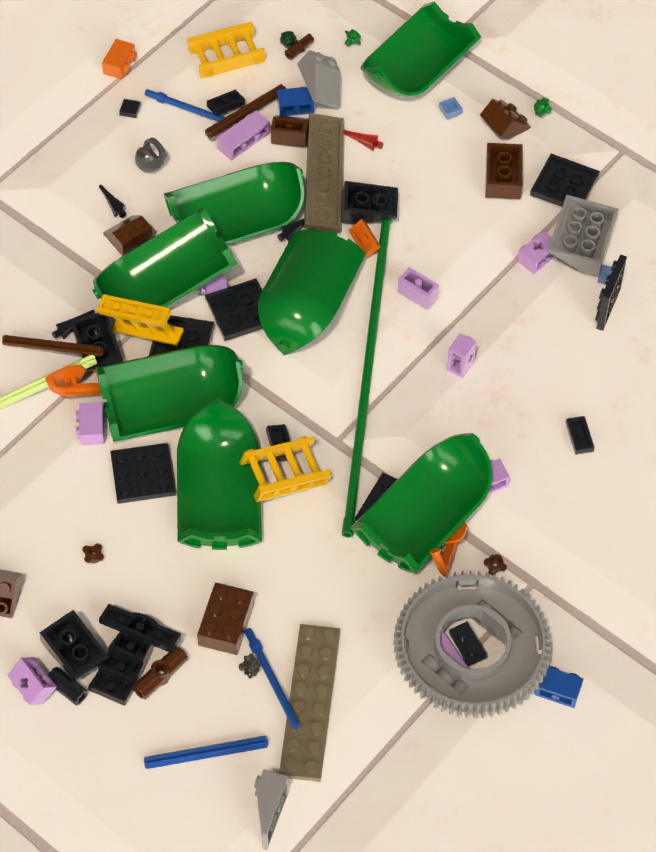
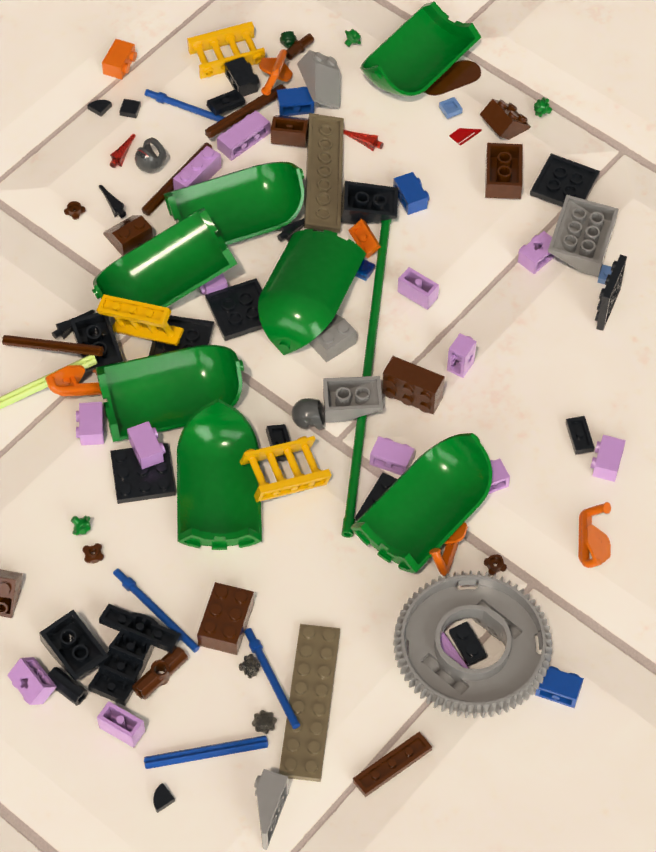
(74, 209): none -> reddish brown plate
(81, 525): none -> green plant
(99, 107): none -> black tile
(119, 155): none -> clear red piece
(121, 724): none -> lavender brick
(130, 585): none -> blue bar
(145, 444): none -> lavender brick
(158, 198): none -> reddish brown axle
(162, 798): none -> black tile
(200, 169): none -> lavender brick
(242, 76): none -> black brick
(264, 722): none -> clear smoke plant
(276, 69): none -> orange piece
(308, 412): none -> dark grey helmet
(334, 339): none -> light grey slope
(351, 397): none -> light grey slope
(365, 270): none -> clear blue plate
(391, 455): none -> lavender brick
(392, 764): none -> reddish brown plate
(411, 193): none -> blue brick
(413, 385): none -> reddish brown brick
(456, 76): none -> reddish brown sticker
(463, 135): none -> red sticker
(592, 539): none -> orange piece
(608, 458): none -> lavender brick

